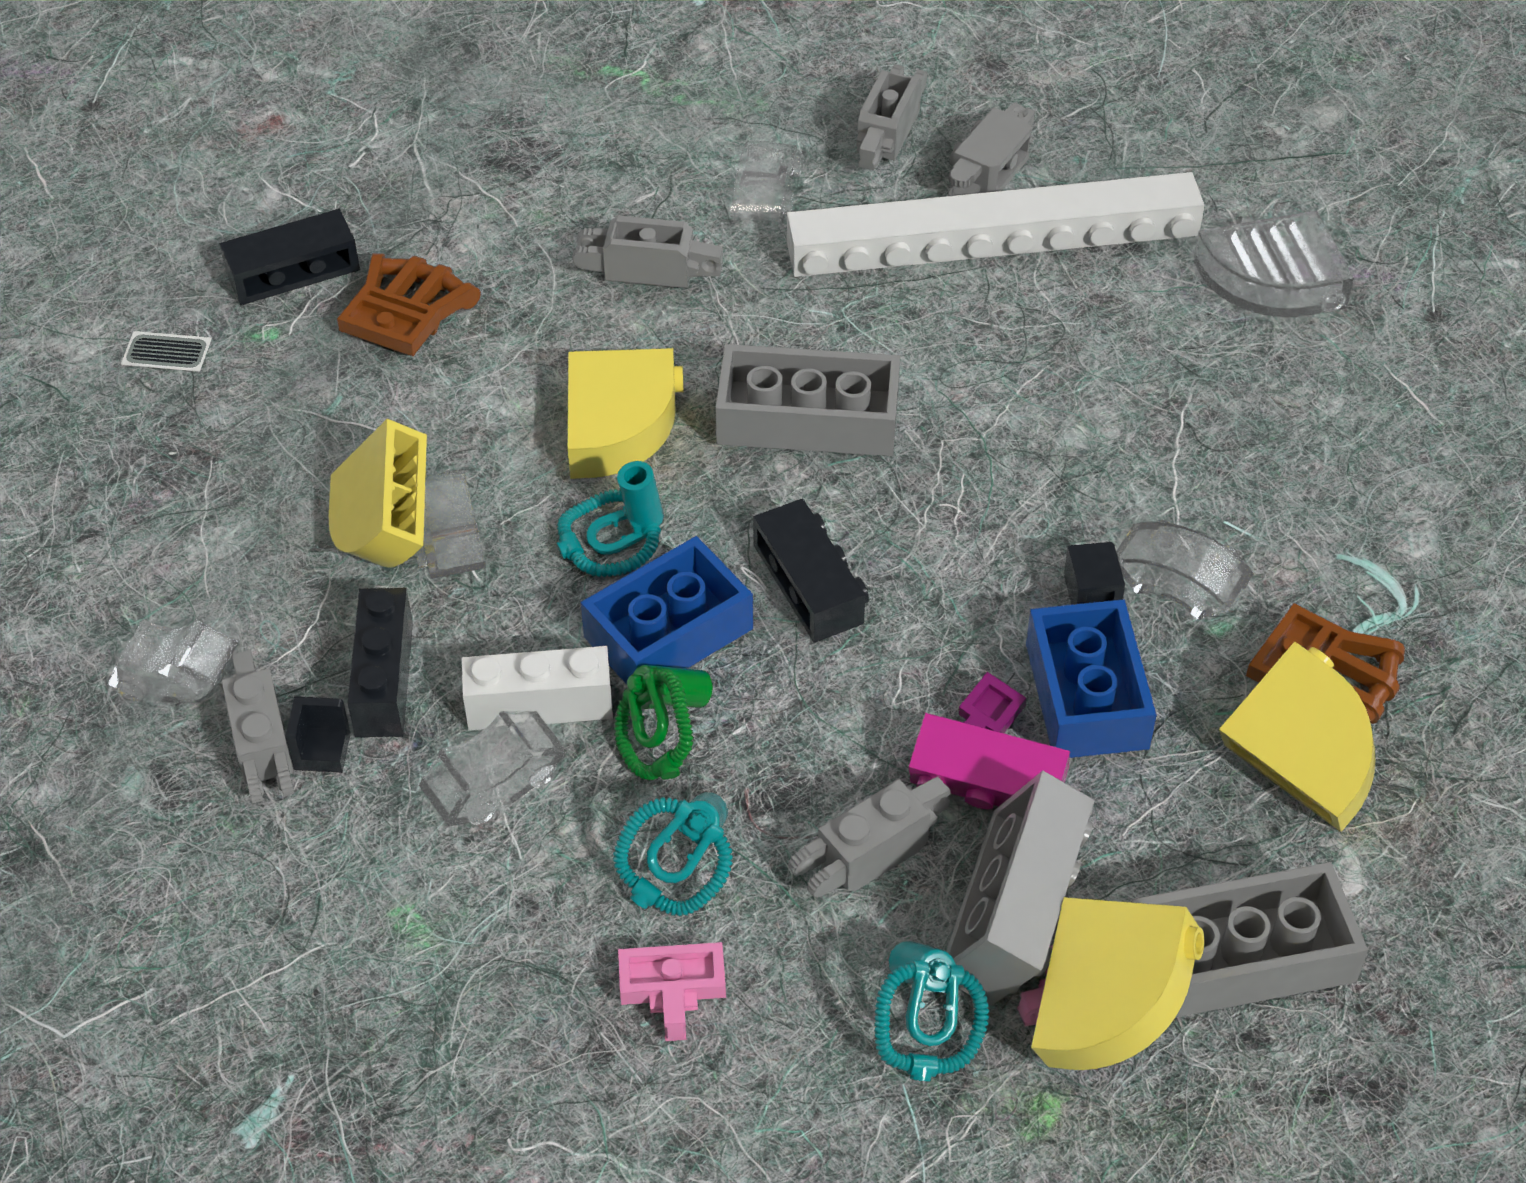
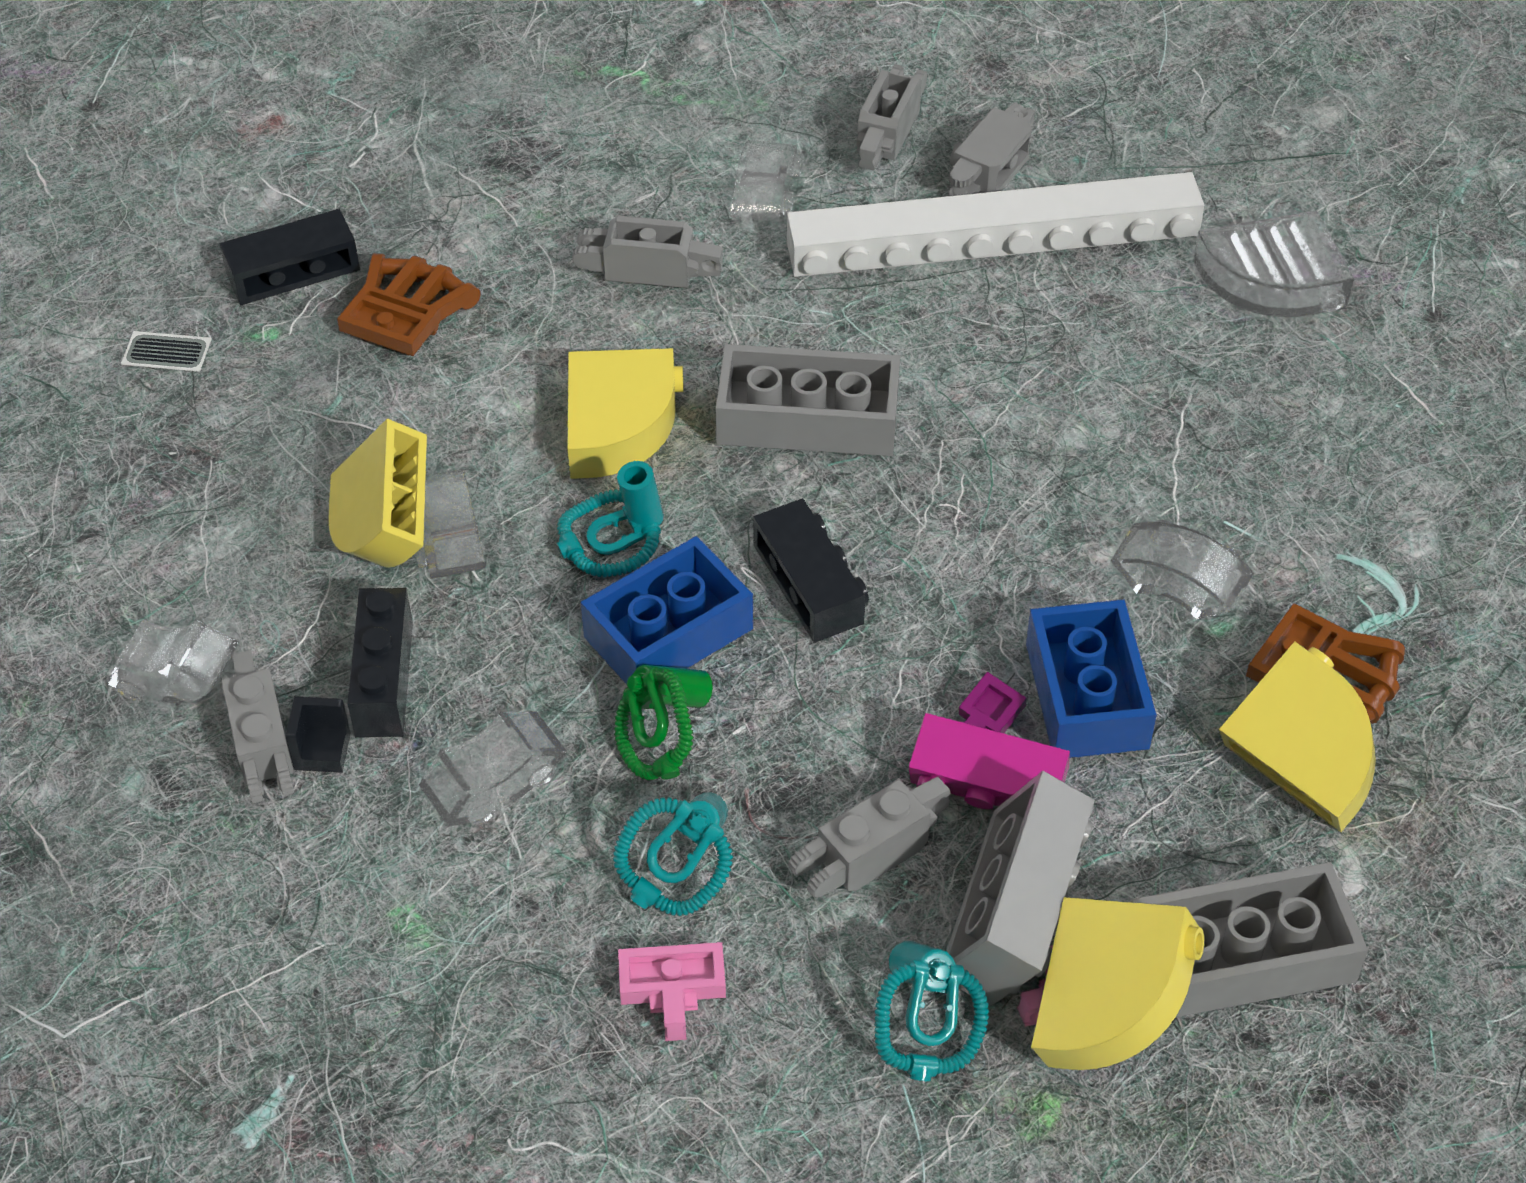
(555, 683): white brick -> none
(1093, 573): black panel -> none

